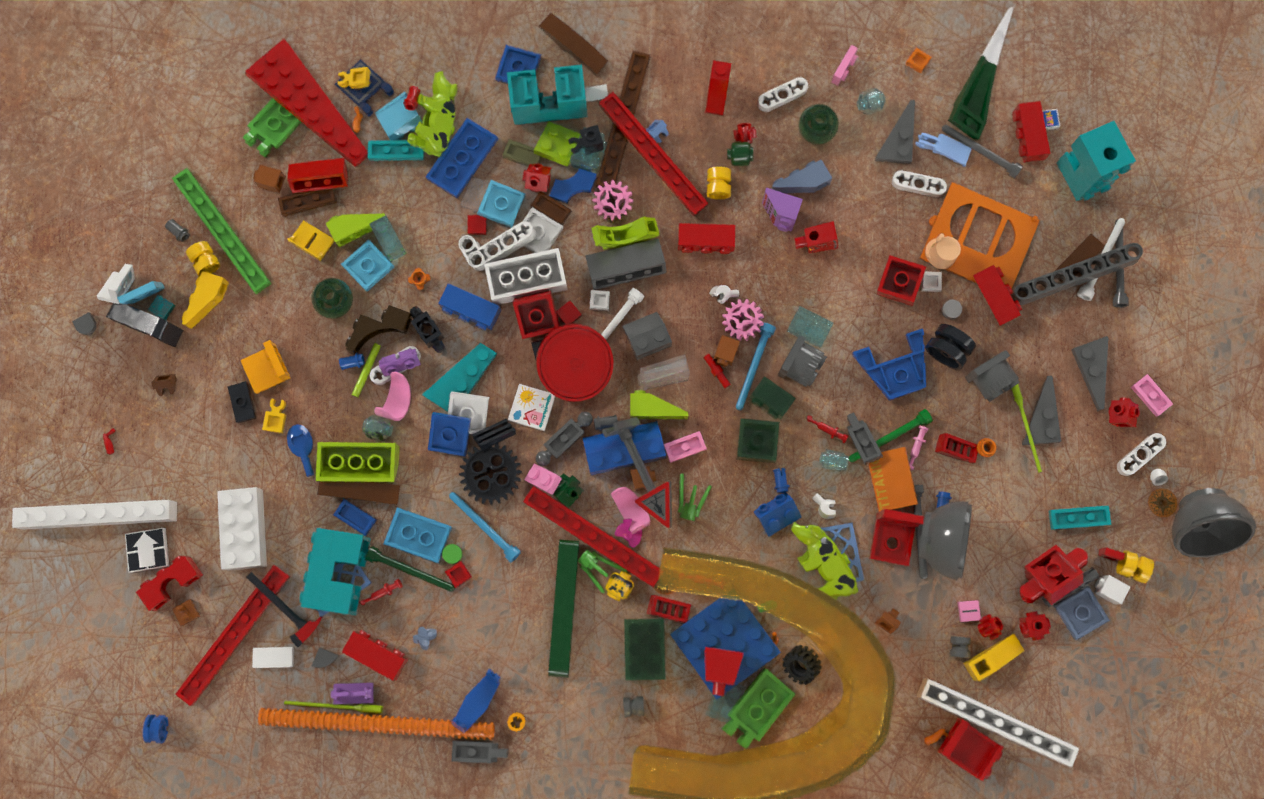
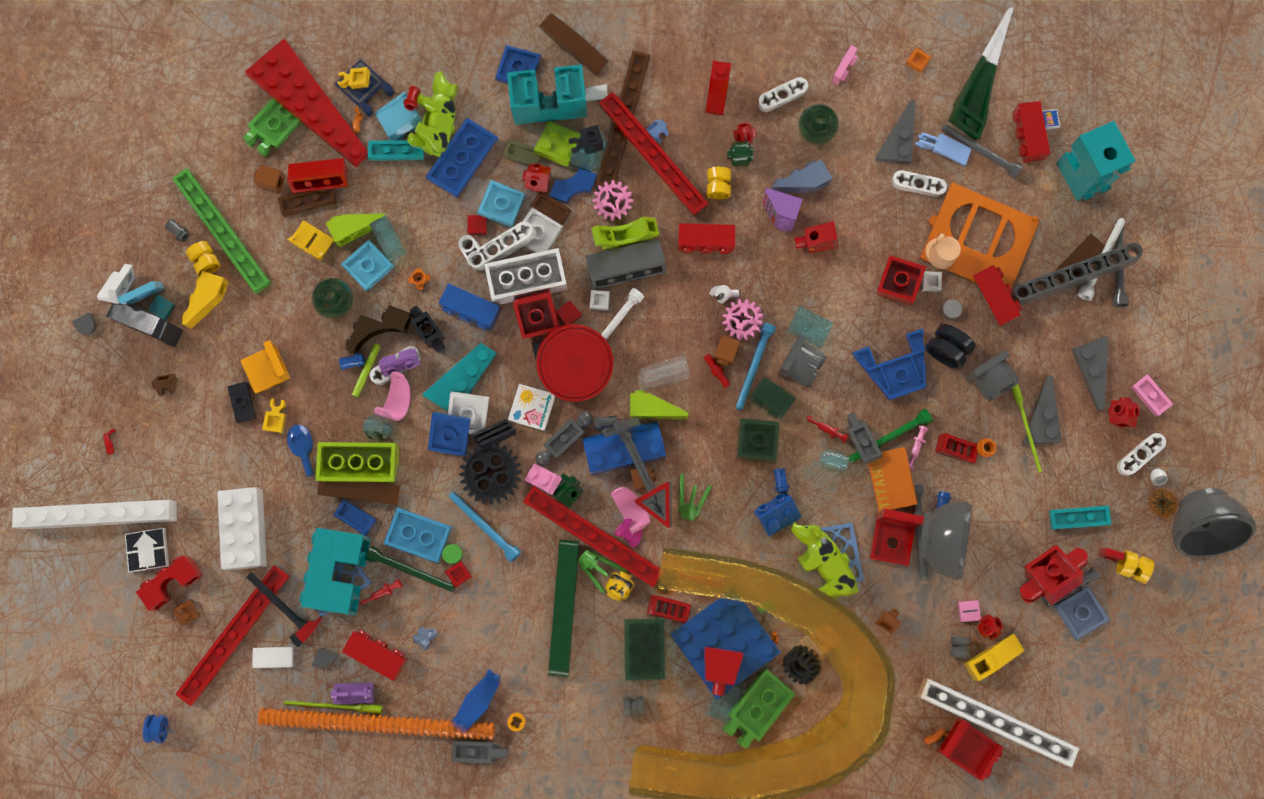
(647, 335): dark grey slope -> none
(685, 447): bright pink plate -> none
(824, 510): white piece -> none
(871, 101): clear light blue head -> none
(1028, 629): red brick -> none
(1111, 589): white brick -> none

